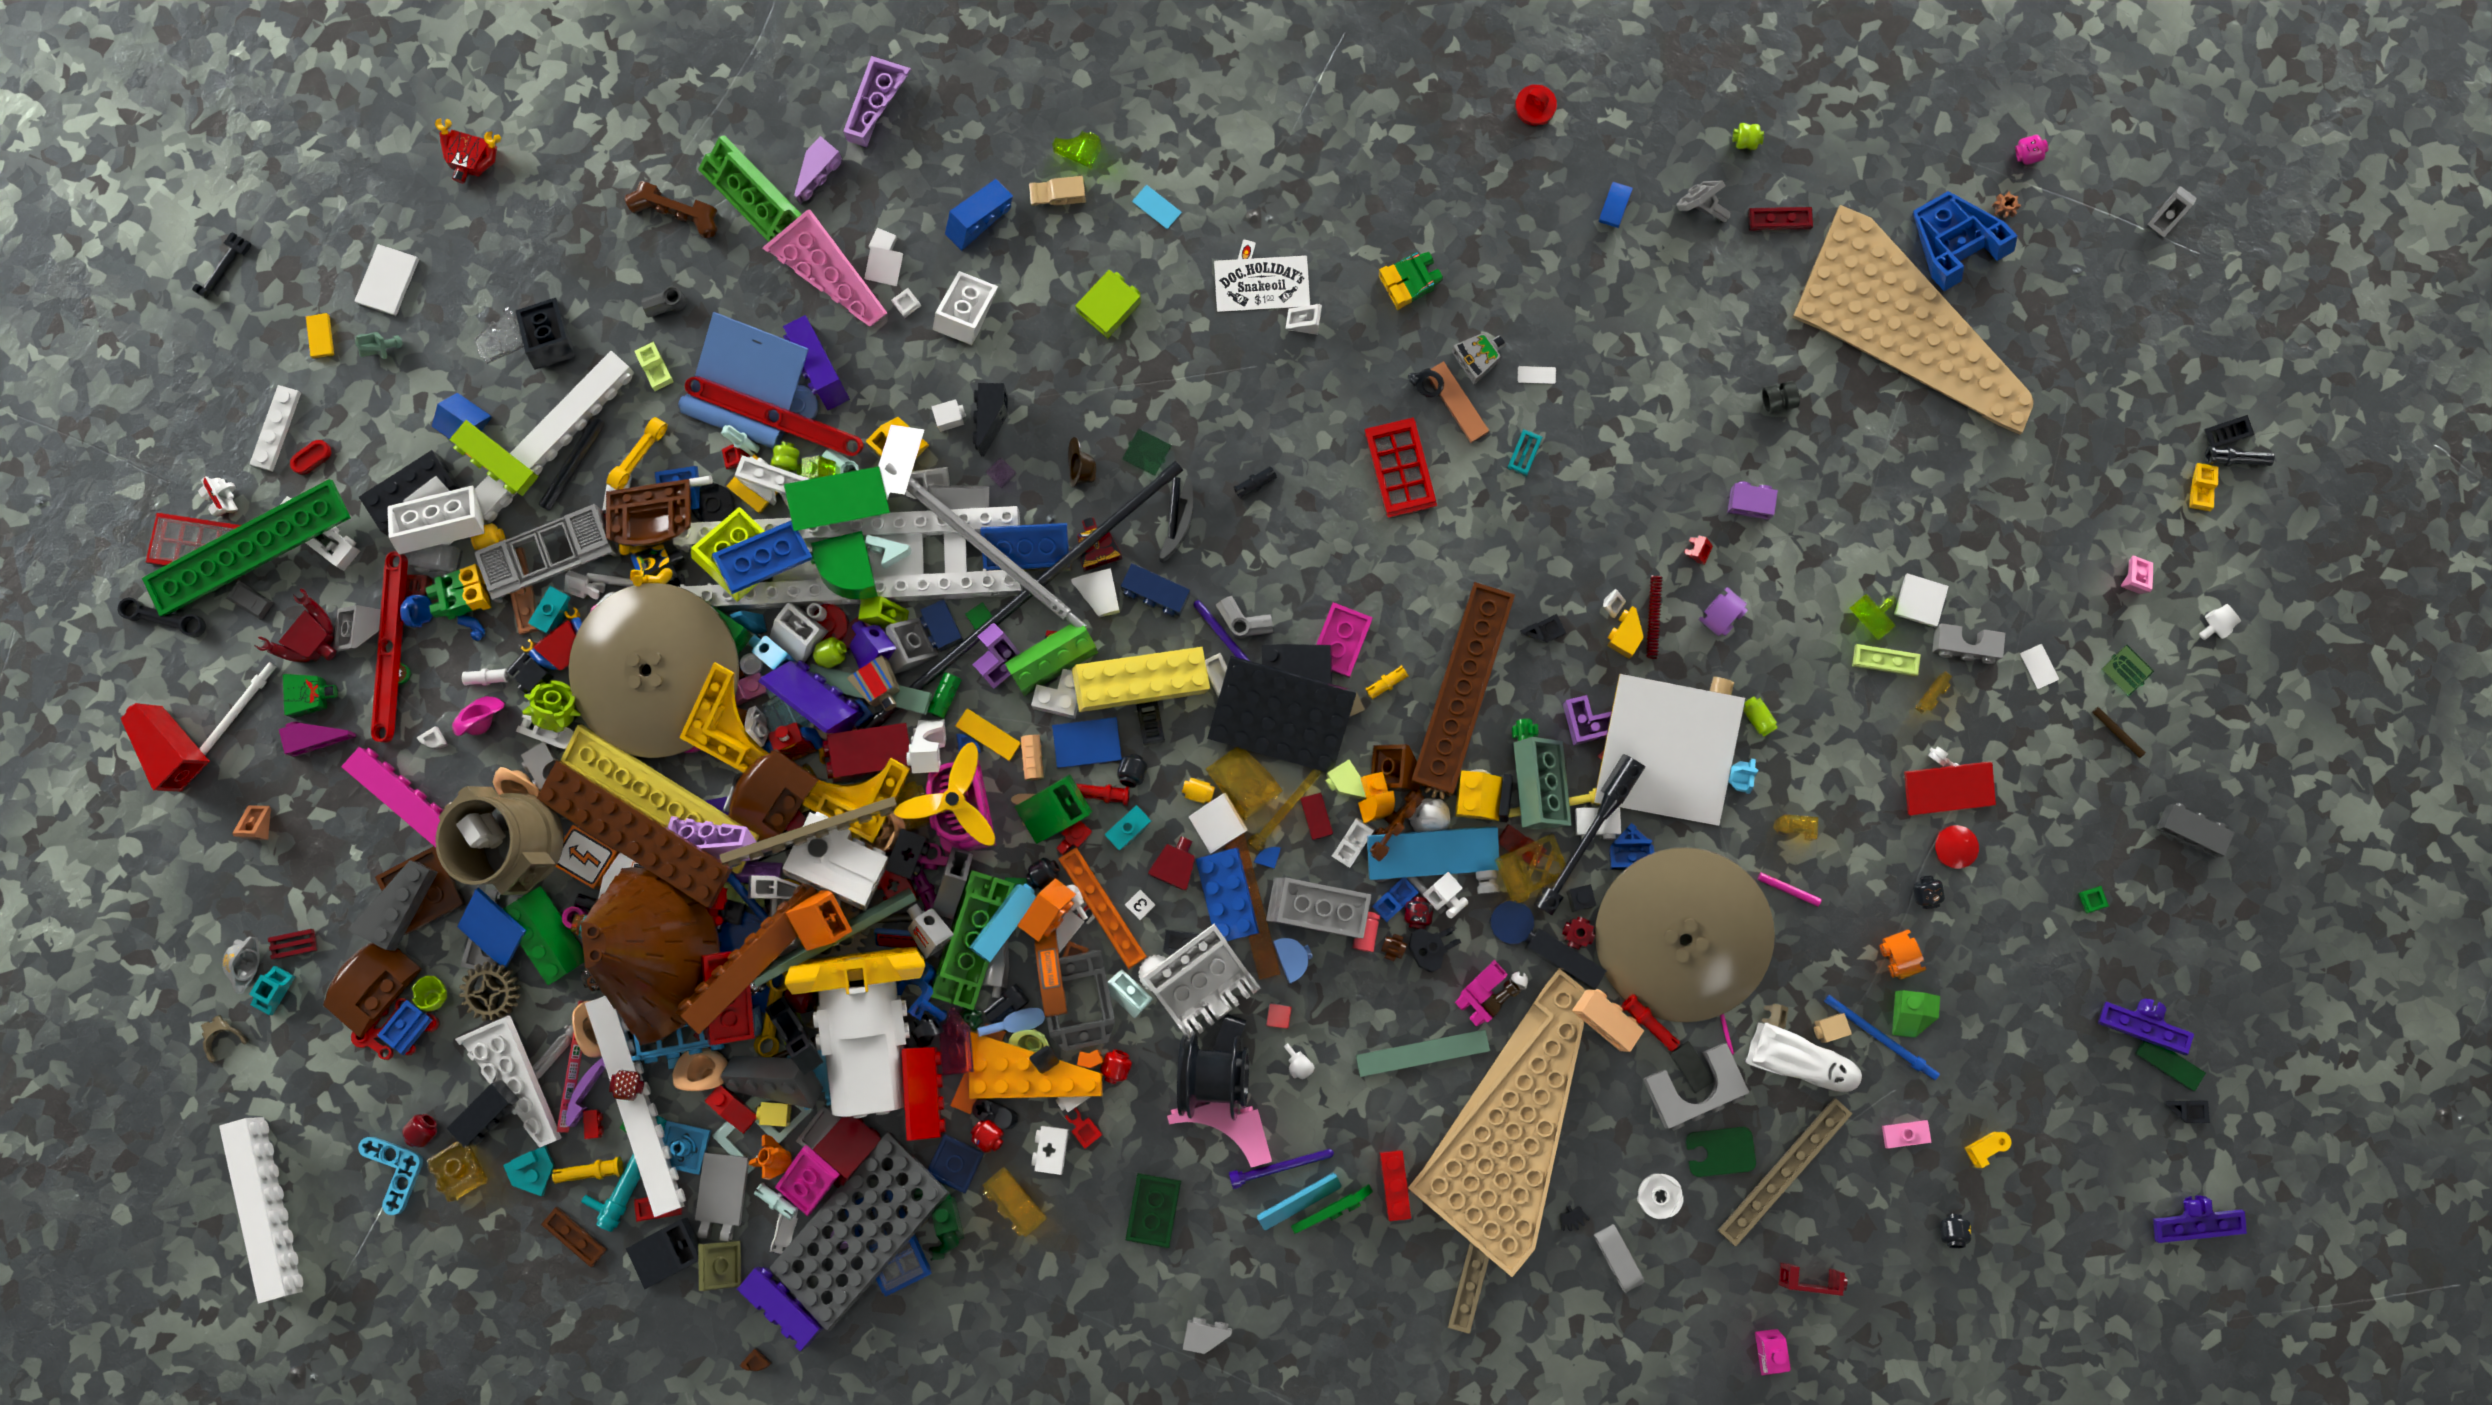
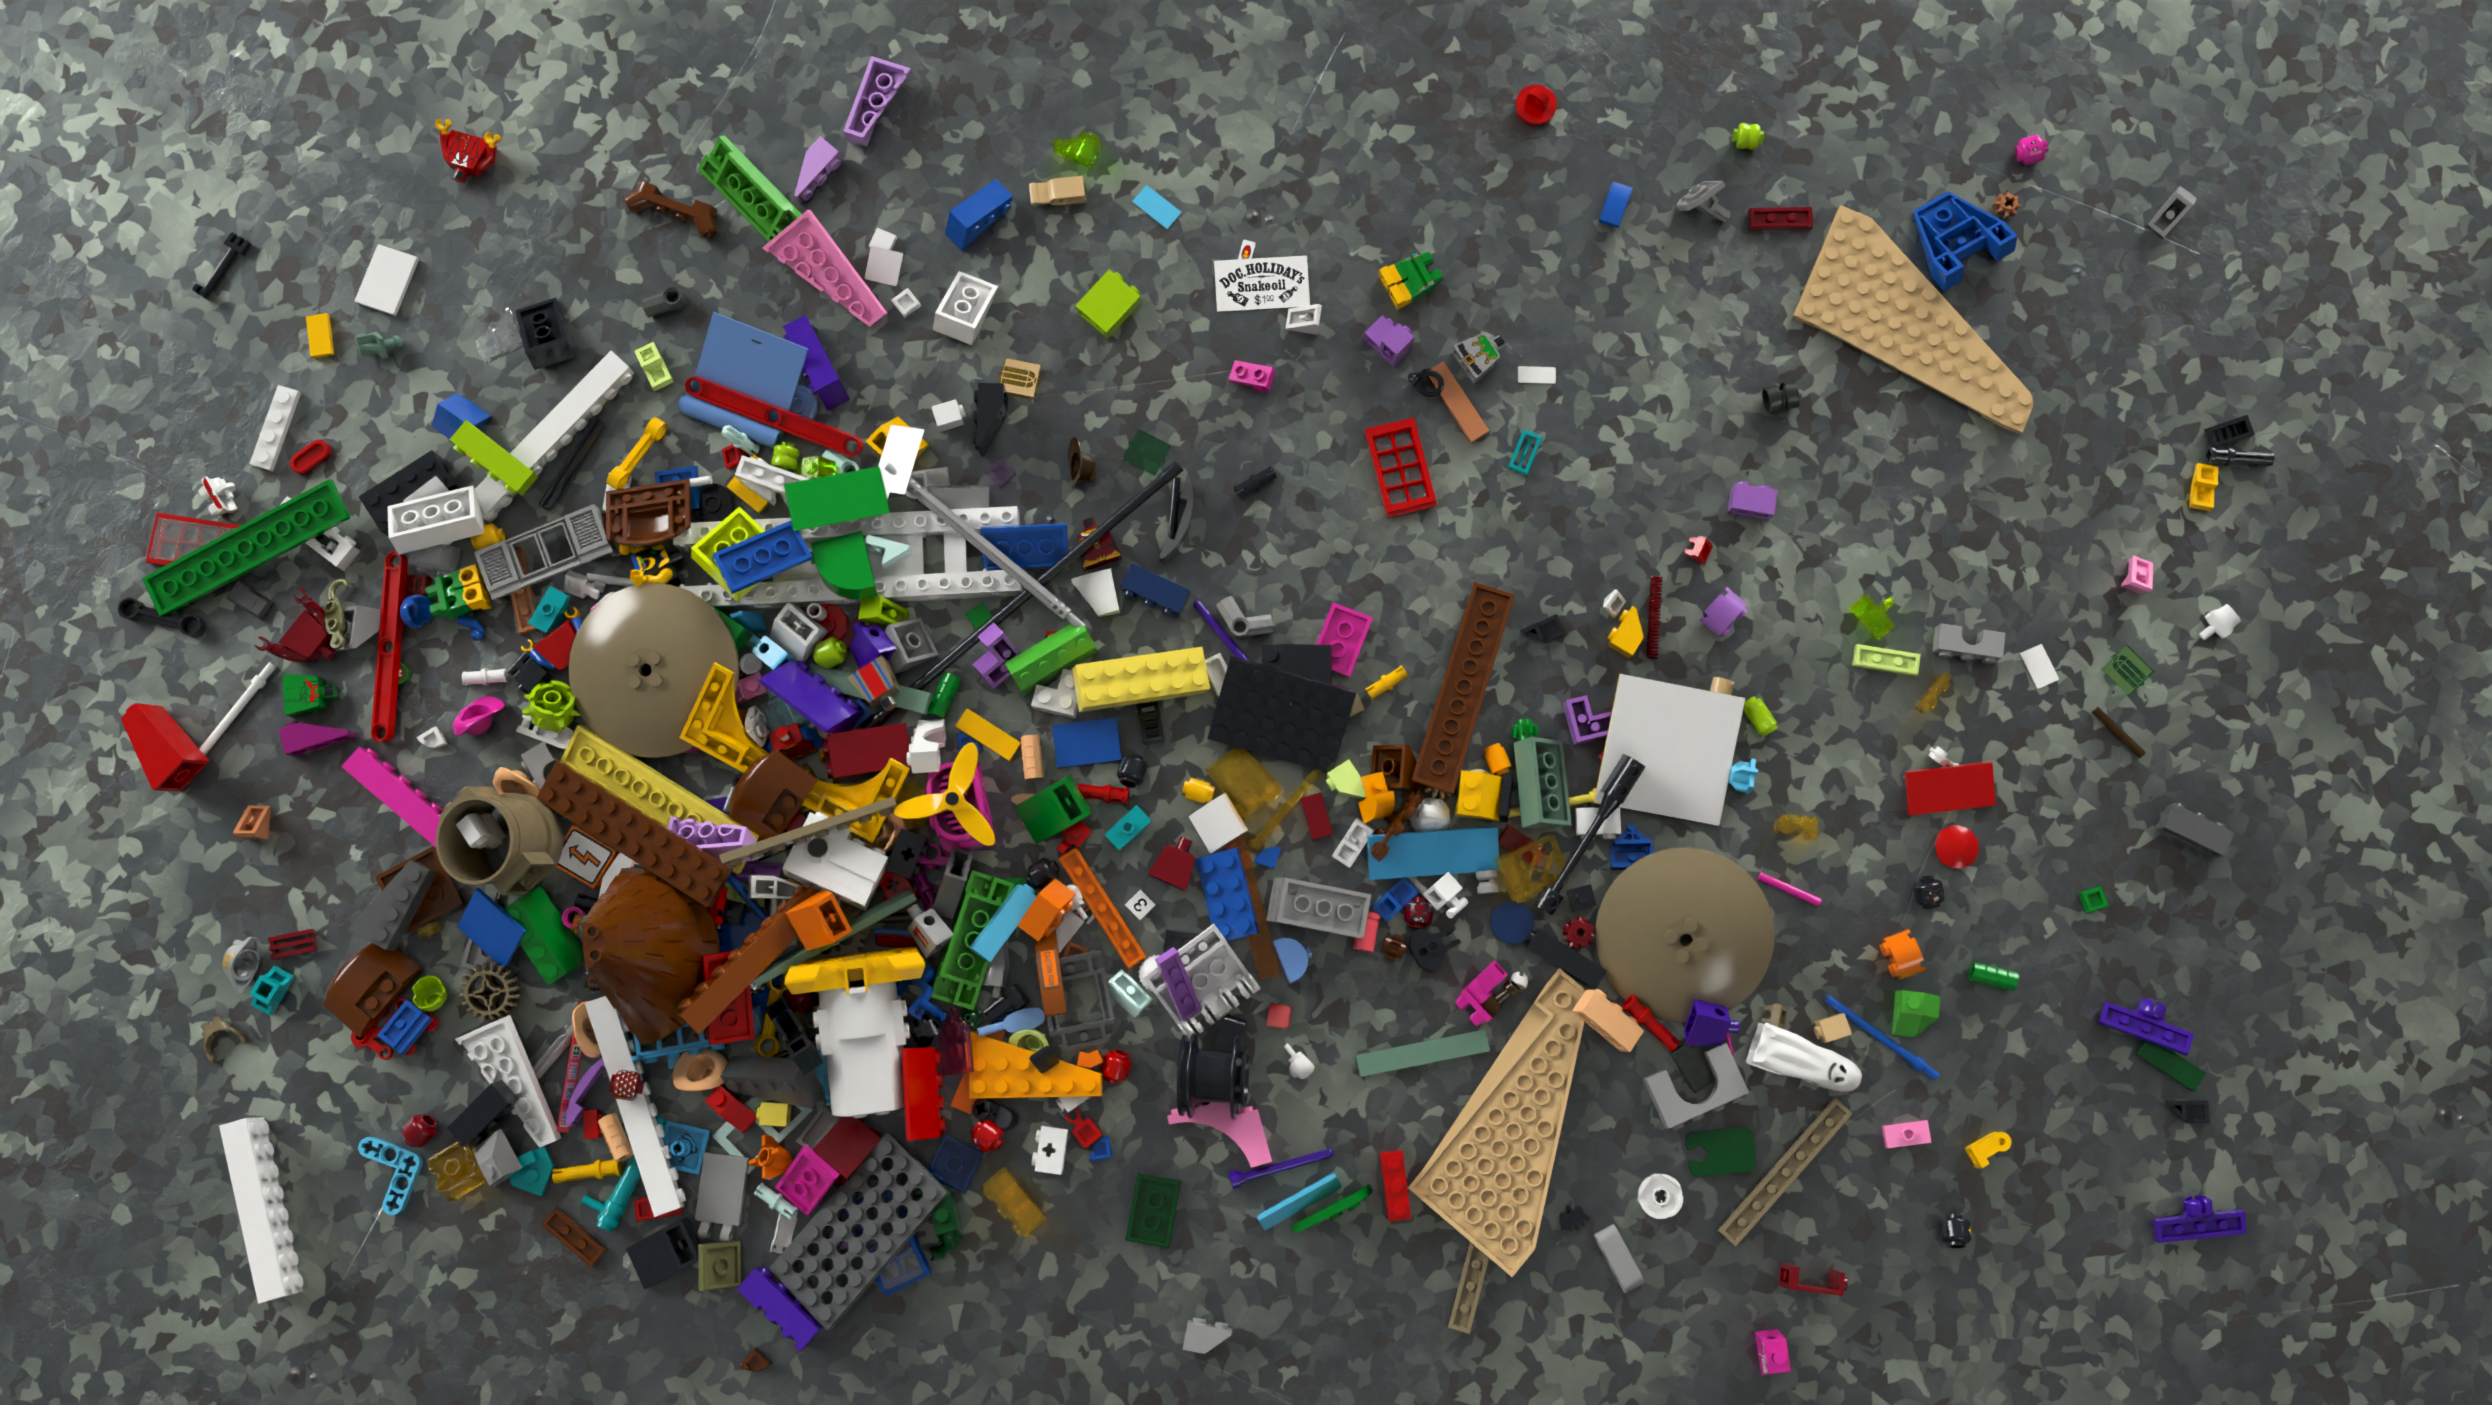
(335, 615): none -> olive piece
(429, 930): none -> clear yellow tile
(496, 1158): none -> light grey slope
(615, 1137): none -> light nougat axle
(941, 625): dark blue brick -> none
(1020, 377): none -> piece
(1101, 1149): none -> blue tile
(1178, 984): none -> medium lavender plate
(1253, 375): none -> dark pink plate
(1390, 340): none -> medium lavender brick
(1497, 759): none -> light orange brick
(1708, 1024): none -> dark purple torso
(1921, 600): white tile -> none
(1993, 976): none -> green axle

